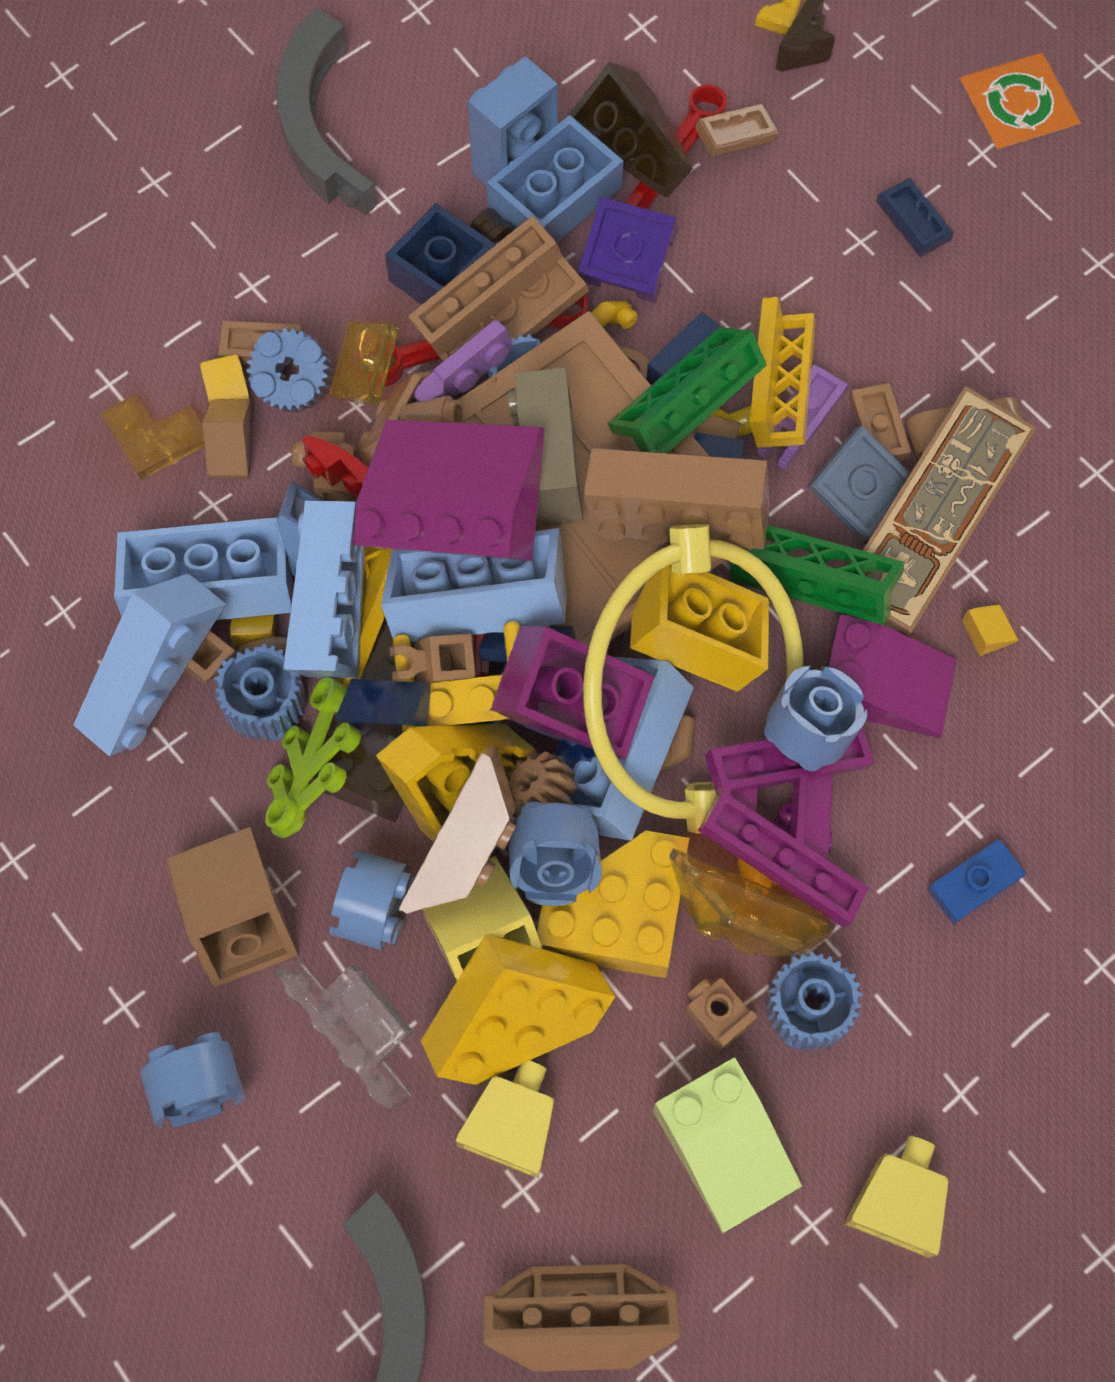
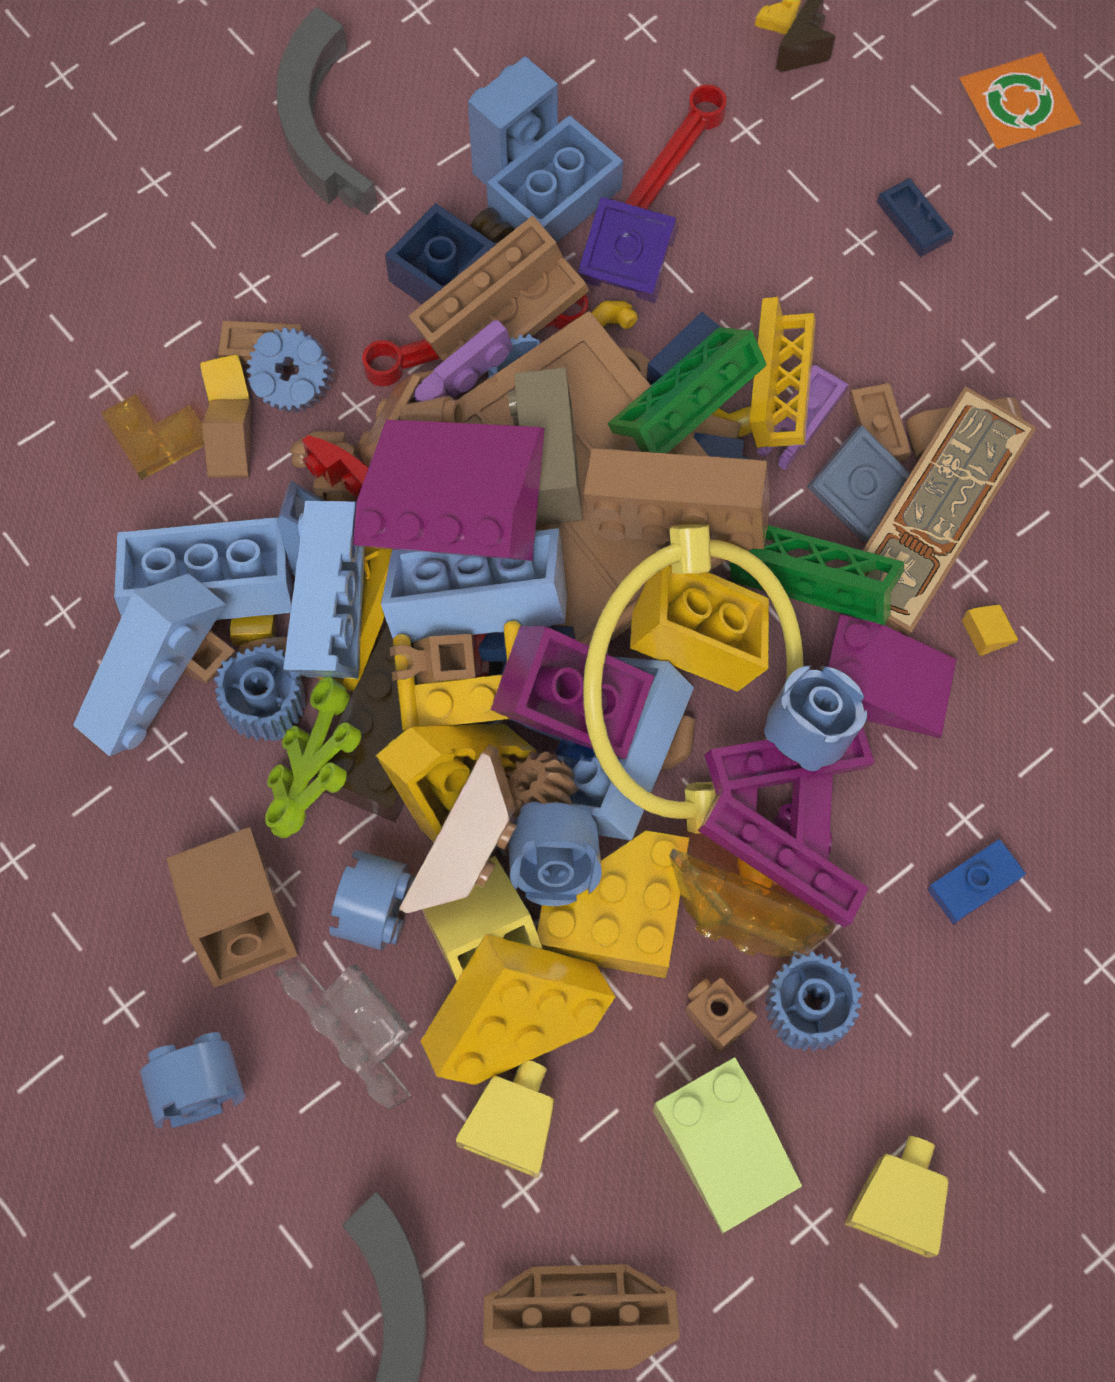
(364, 362): clear yellow plate -> none
(385, 703): clear blue slope -> none
(633, 125): dark brown wedge -> none
(736, 130): medium nougat plate -> none

